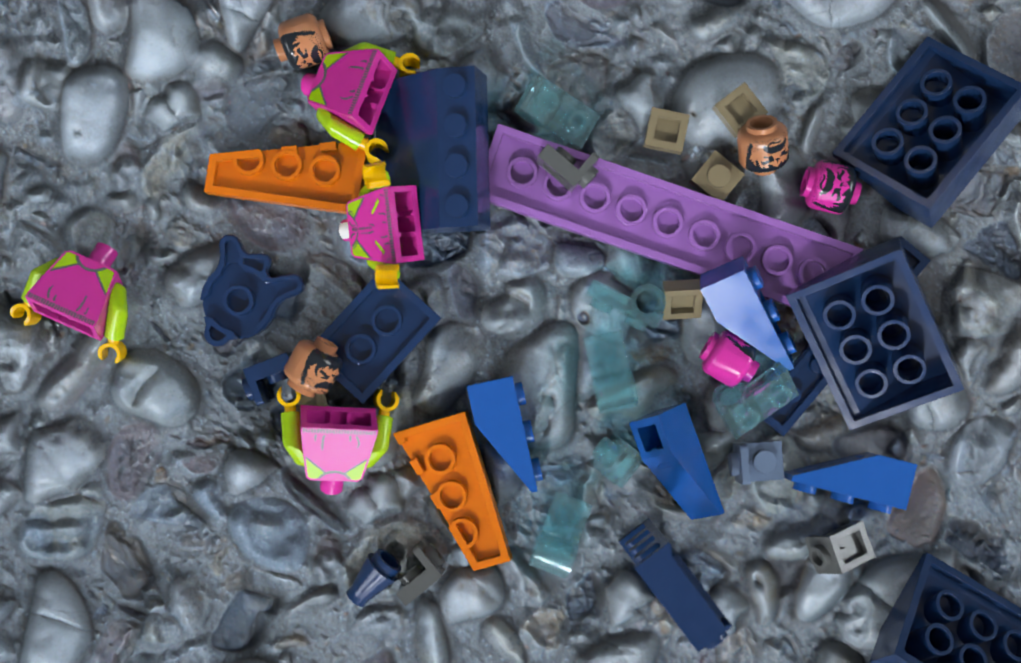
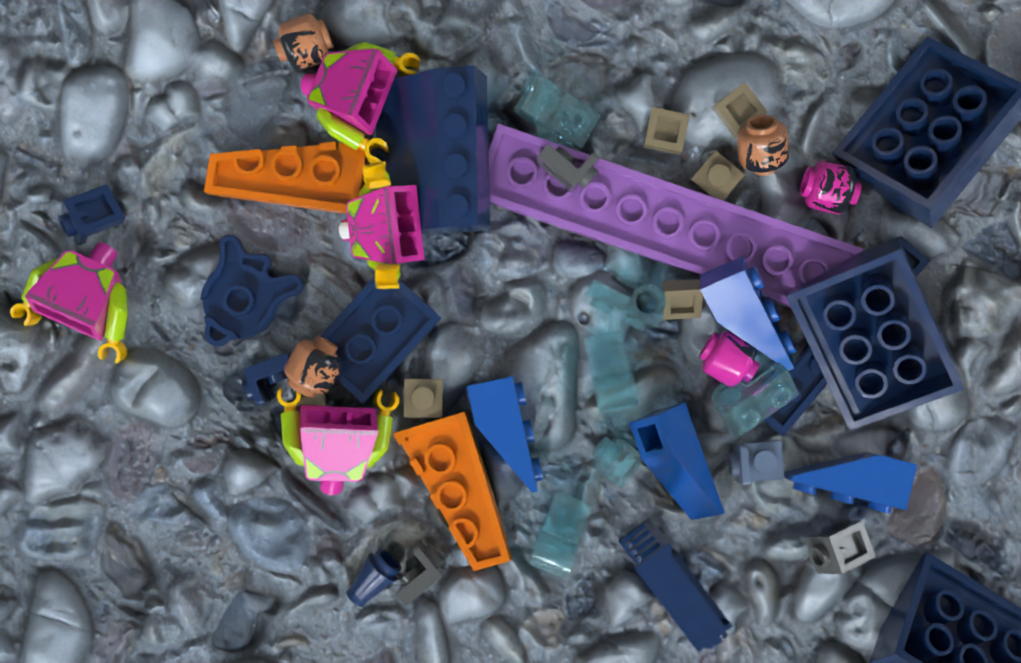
(90, 213): none -> dark blue bracket
(423, 398): none -> dark tan plate

